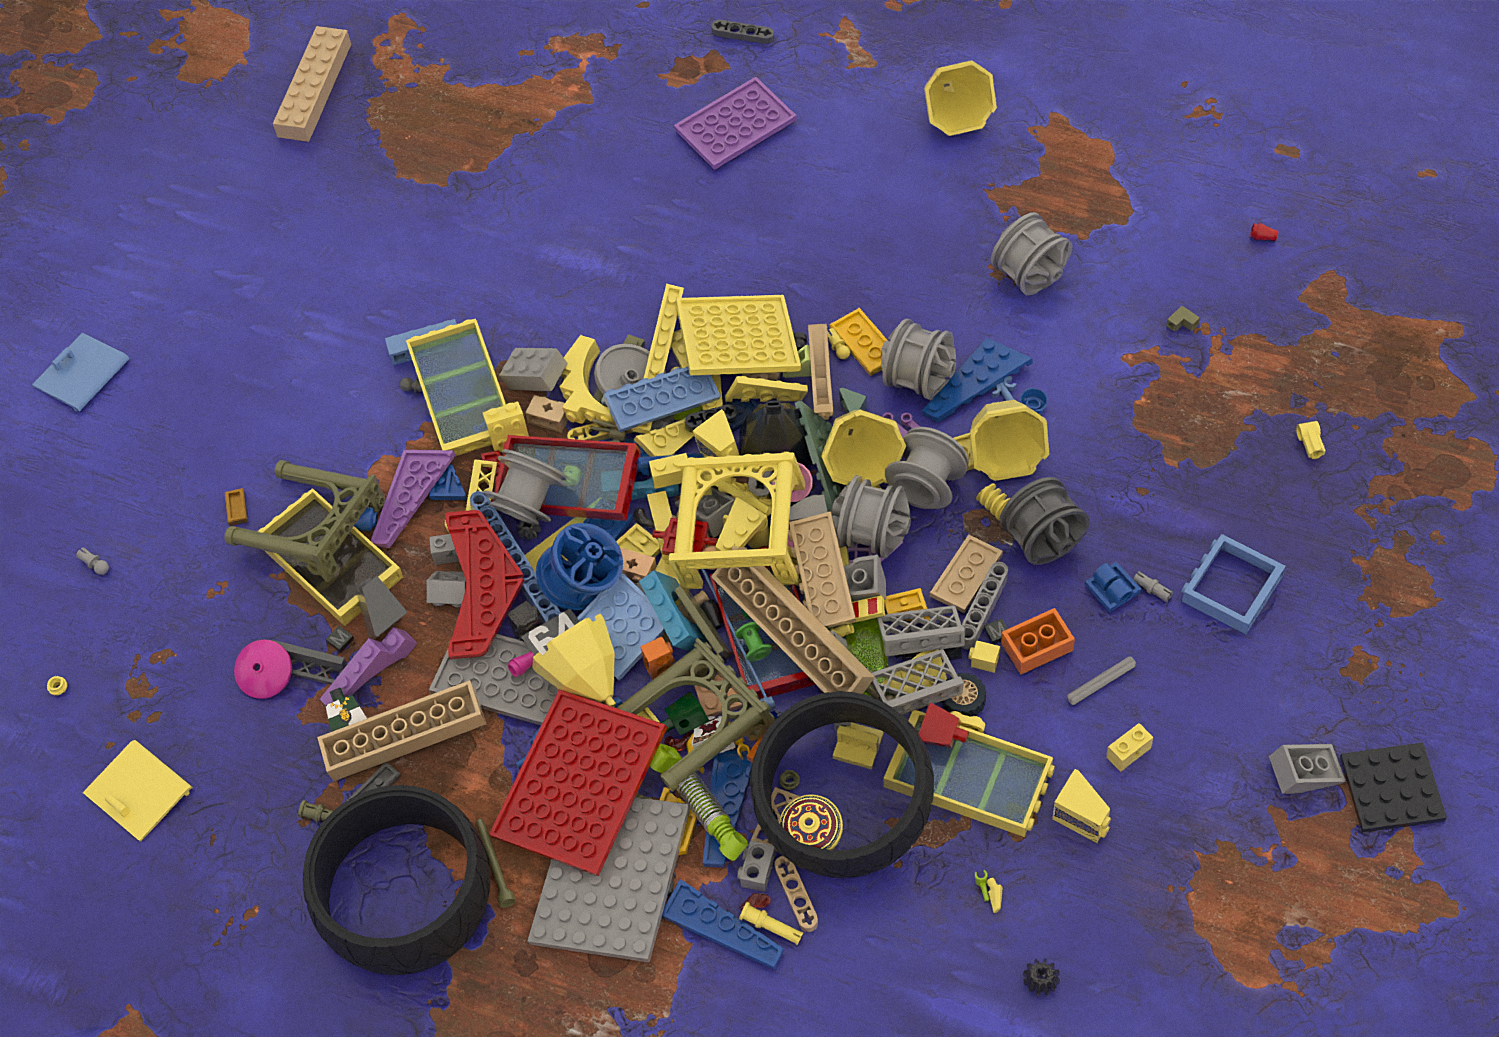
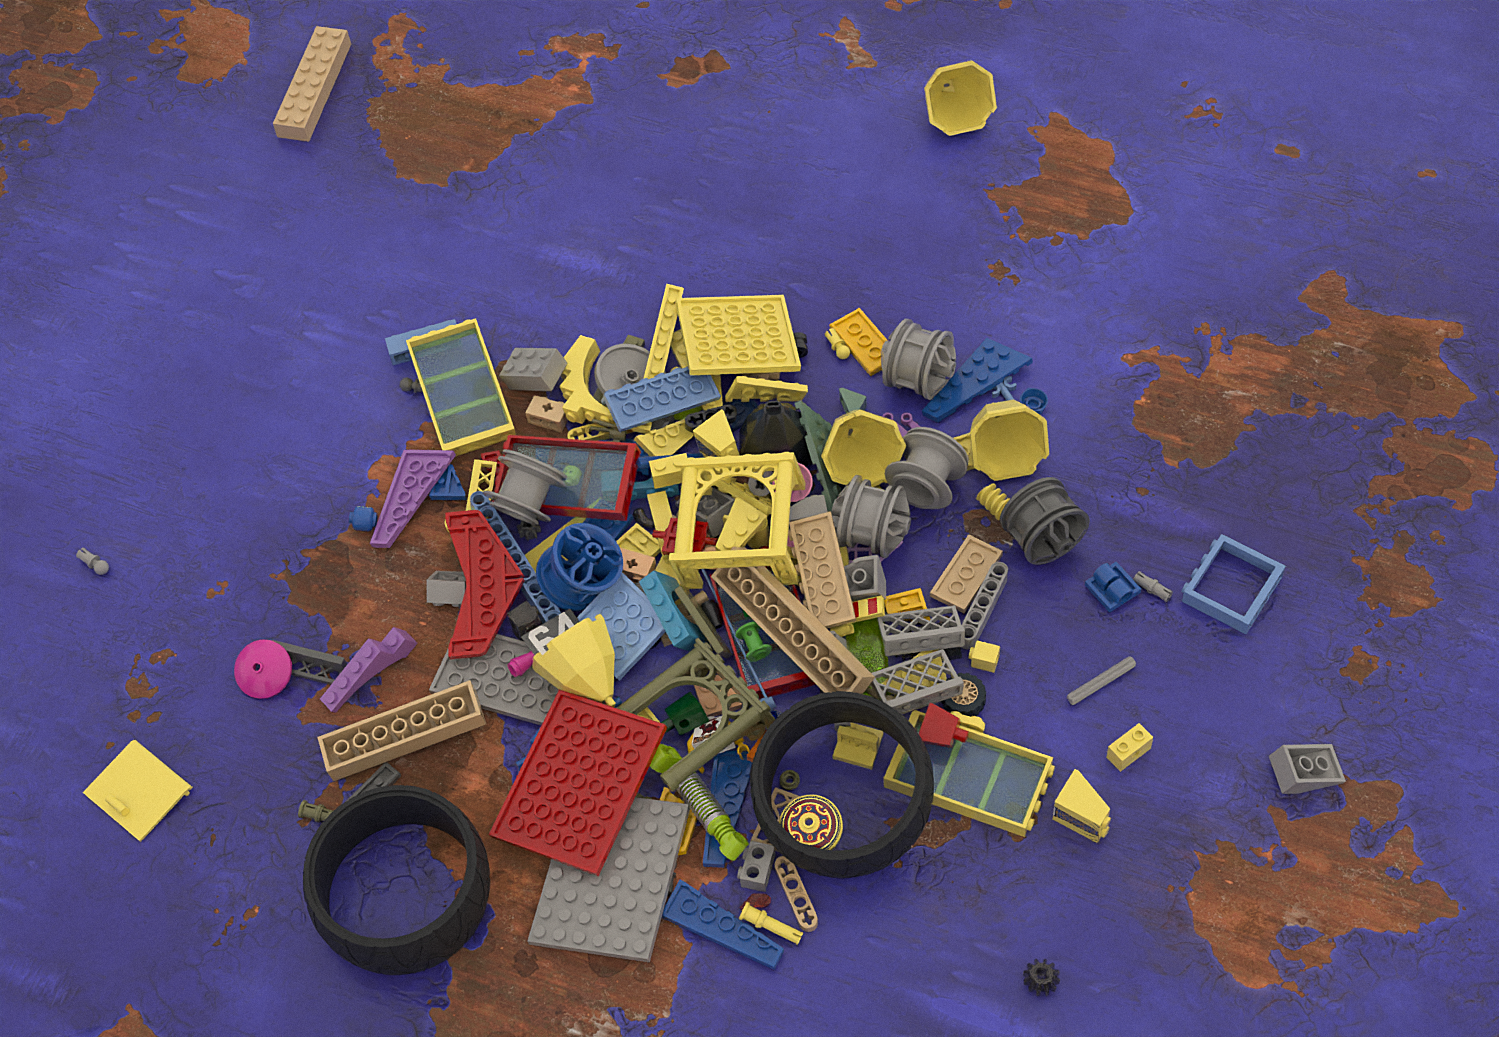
(55, 681): light yellow plate -> none
(80, 371): medium blue container -> none
(236, 507): pearl gold tile -> none
(335, 526): olive arch -> none
(339, 638): pearl dark grey tile -> none
(343, 710): torso -> none
(355, 558): clear smoke window -> none
(378, 607): dark grey slope -> none
(443, 549): light grey brick -> none
(504, 422): light yellow bracket -> none
(506, 897): olive piece -> none
(657, 656): orange brick -> none
(678, 744): clear red arm -> none
(727, 26): dark grey beam -> none
(735, 122): medium lavender plate -> none
(804, 357): yellowish green slope -> none
(820, 370): tan arch -> none
(982, 883): lime hand -> none
(994, 630): pearl dark grey tile -> none
(995, 894): light yellow bar -> none
(1031, 253): light grey wheel -> none
(1037, 641): orange brick -> none
(1183, 317): olive piece -> none
(1263, 232): red cone -> none
(1310, 435): light yellow piece -> none
(1392, 787): black plate -> none

